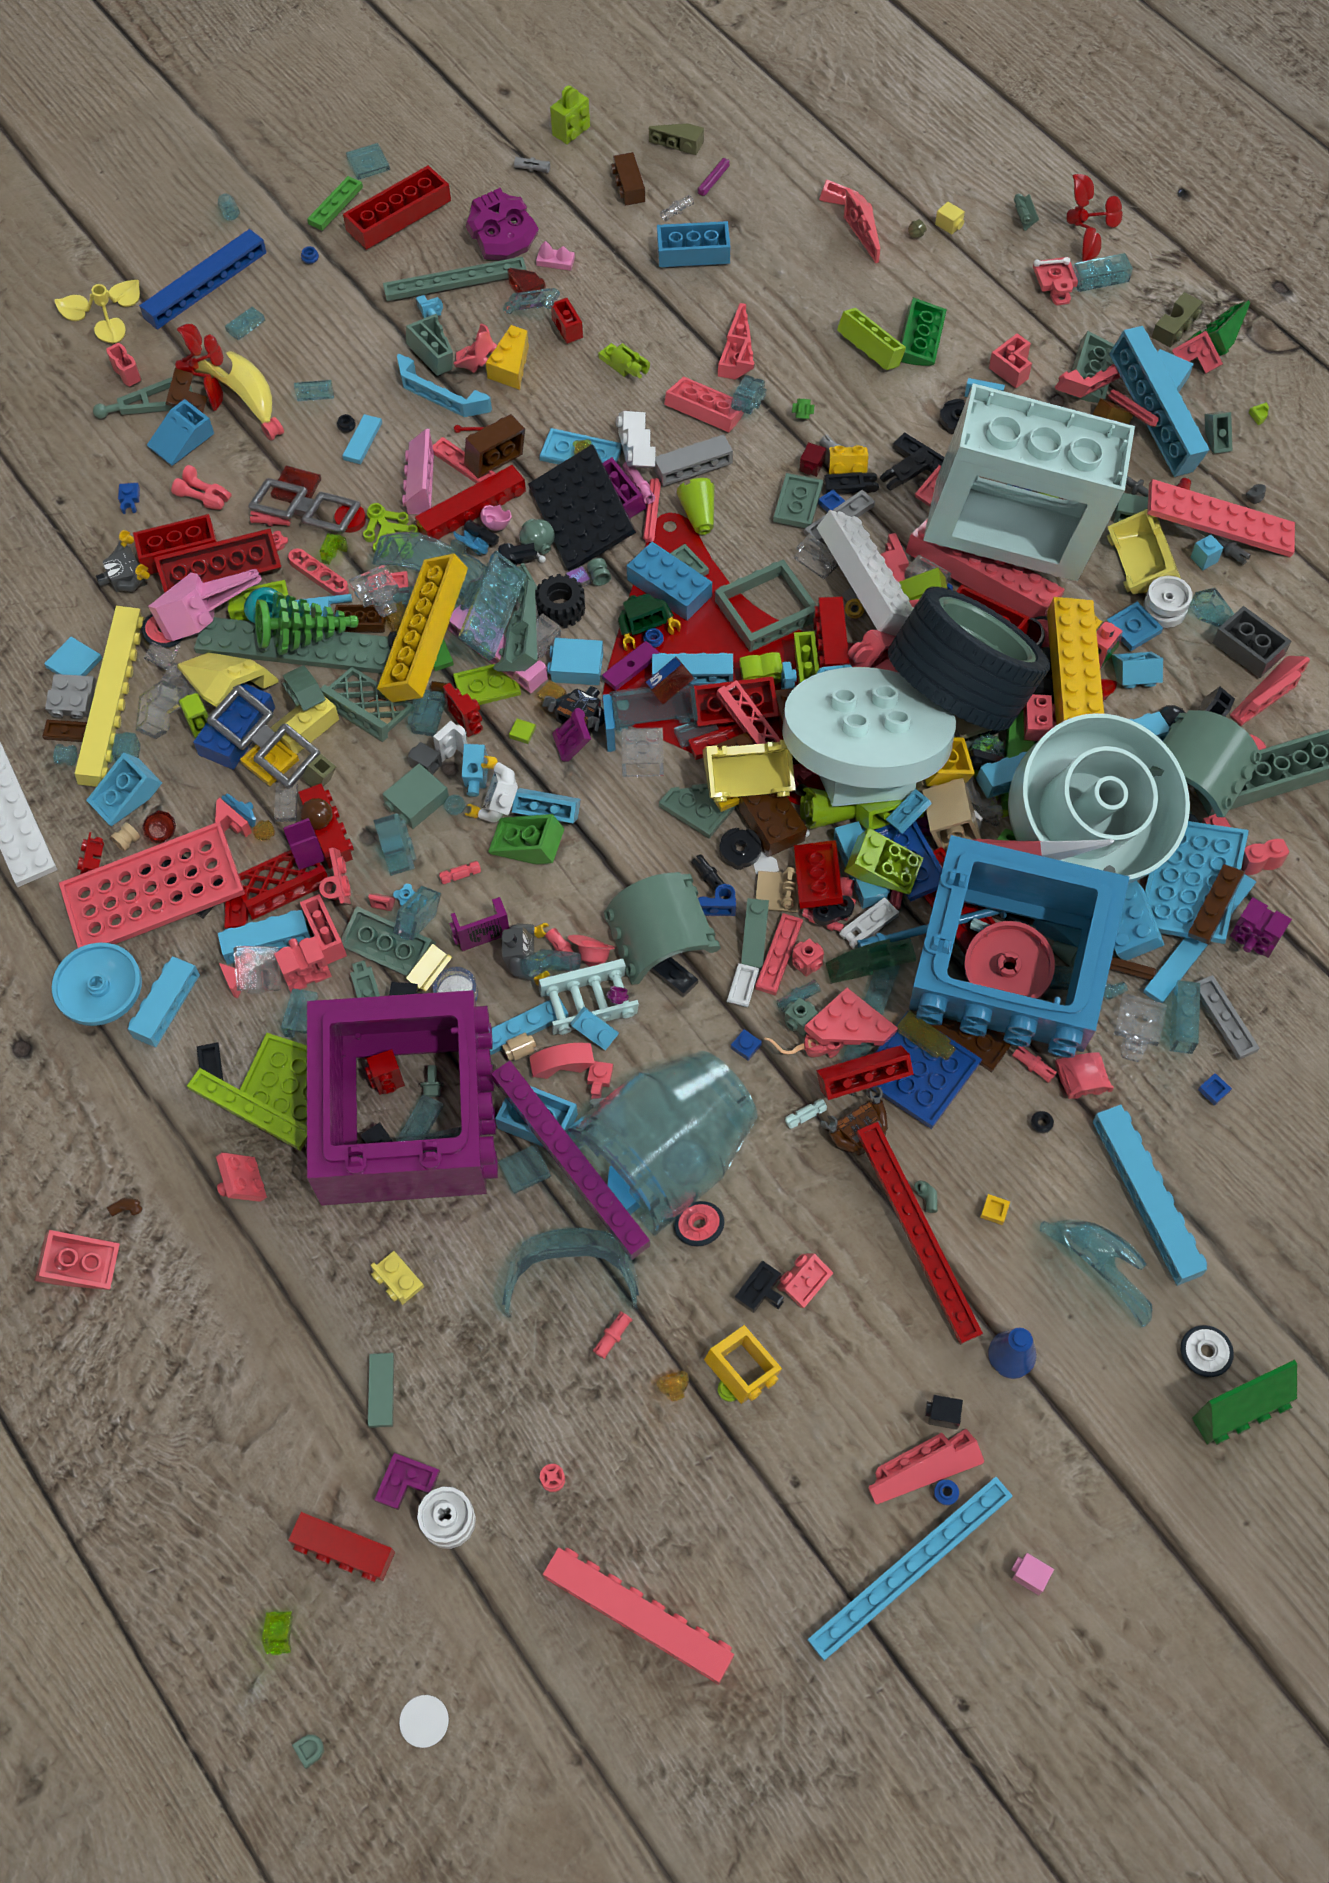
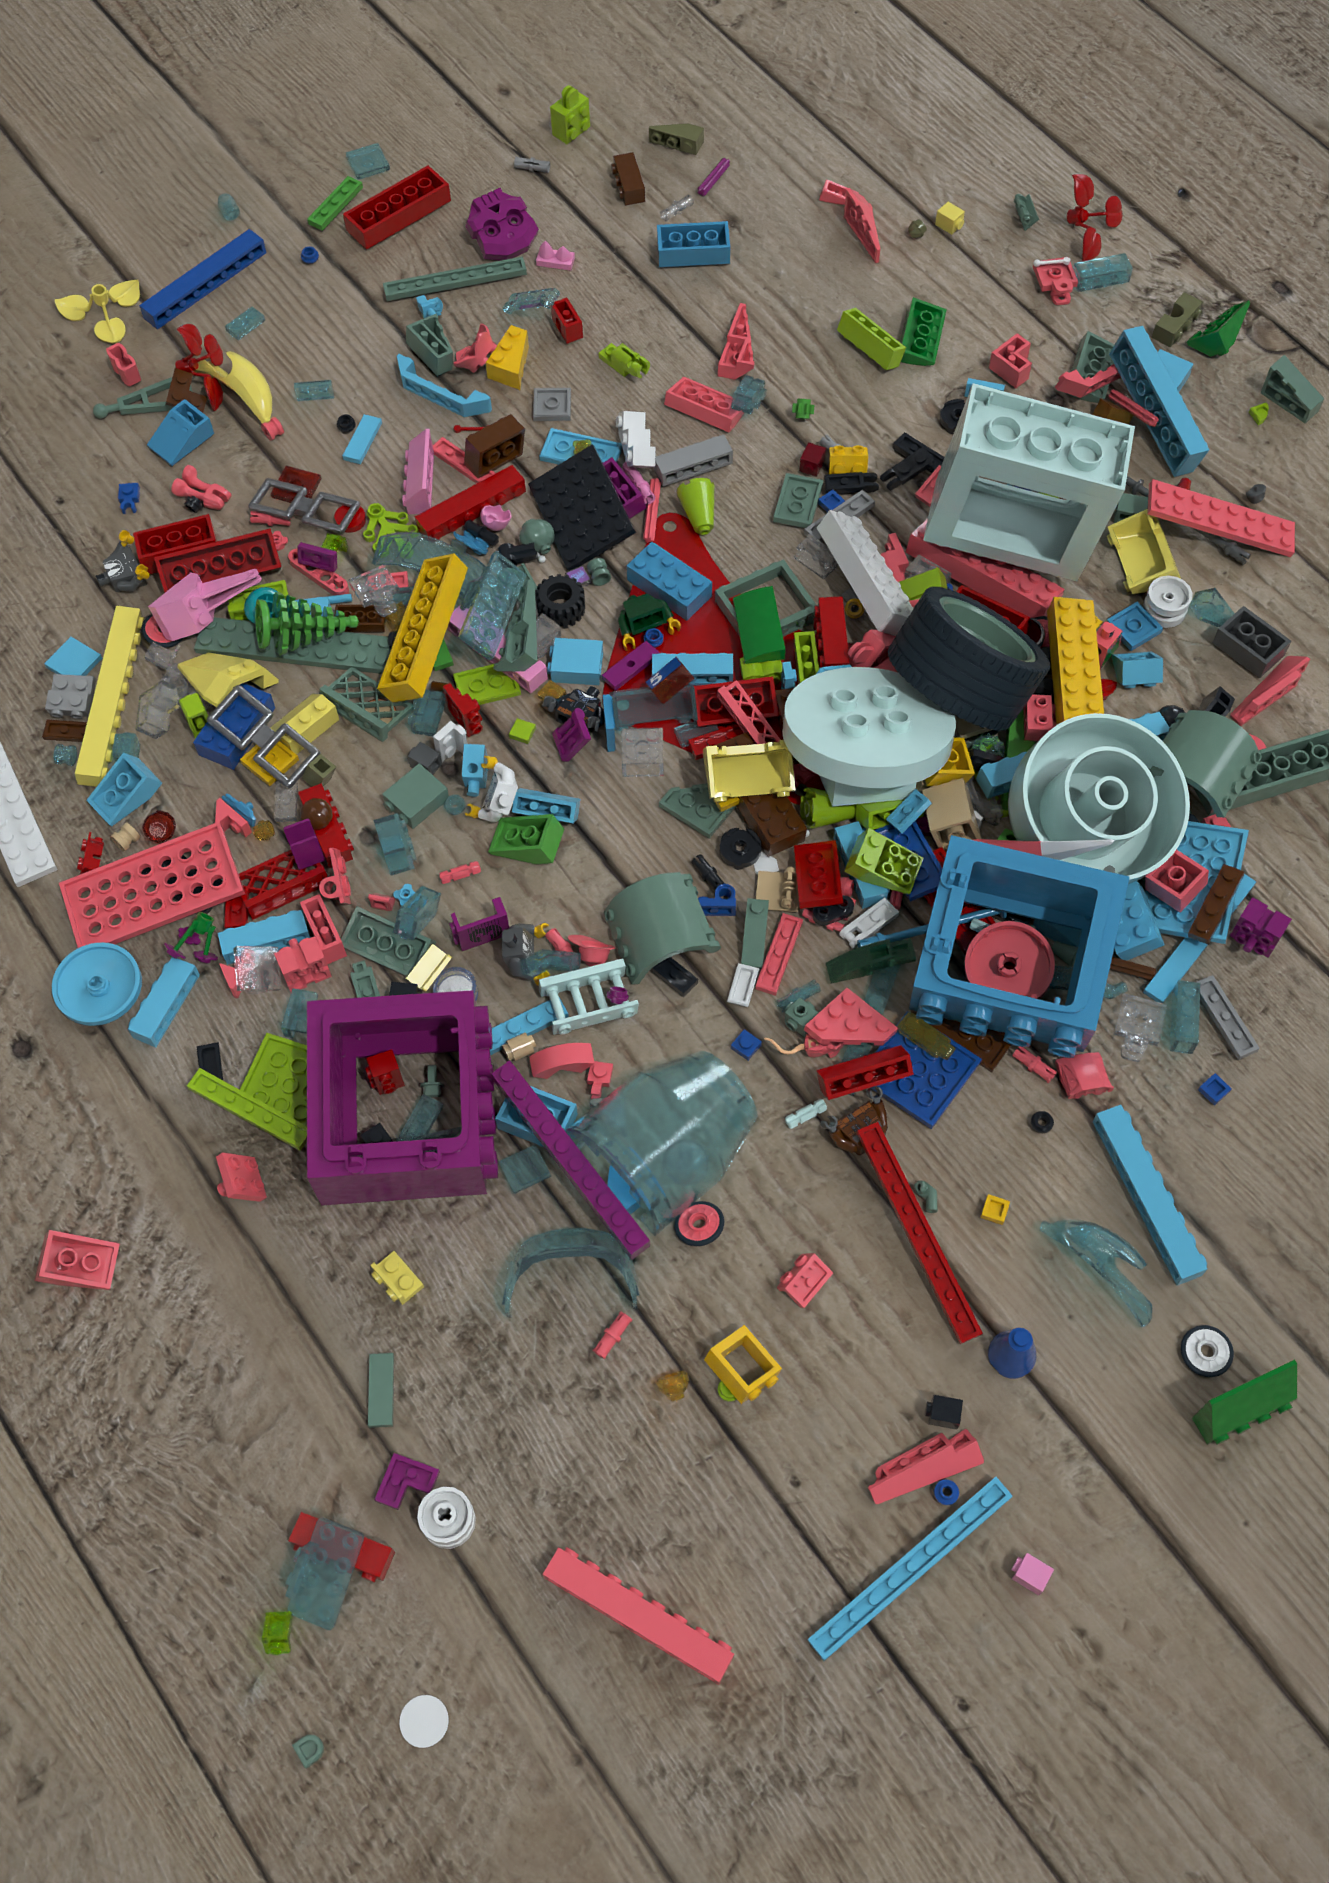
(130, 1204): reddish brown arm -> none
(190, 936): none -> plant
(193, 504): none -> black plate
(303, 688): sand green brick -> none
(317, 557): none -> magenta plate
(323, 1573): none -> clear light blue bracket
(524, 280): clear red slope -> none
(550, 1474): coral wheel -> none
(552, 404): none -> light grey tile
(594, 1028): medium azure plate -> none
(688, 557): sand green plate -> none
(759, 625): none -> green slope
(760, 1287): black plate -> none
(807, 957): coral brick -> none
(1177, 881): none -> coral brick
(1201, 348): coral plate -> none
(1206, 552): medium azure brick -> none
(1219, 431): sand green slope -> none
(1264, 856): coral brick -> none
(1291, 390): none -> sand green wedge

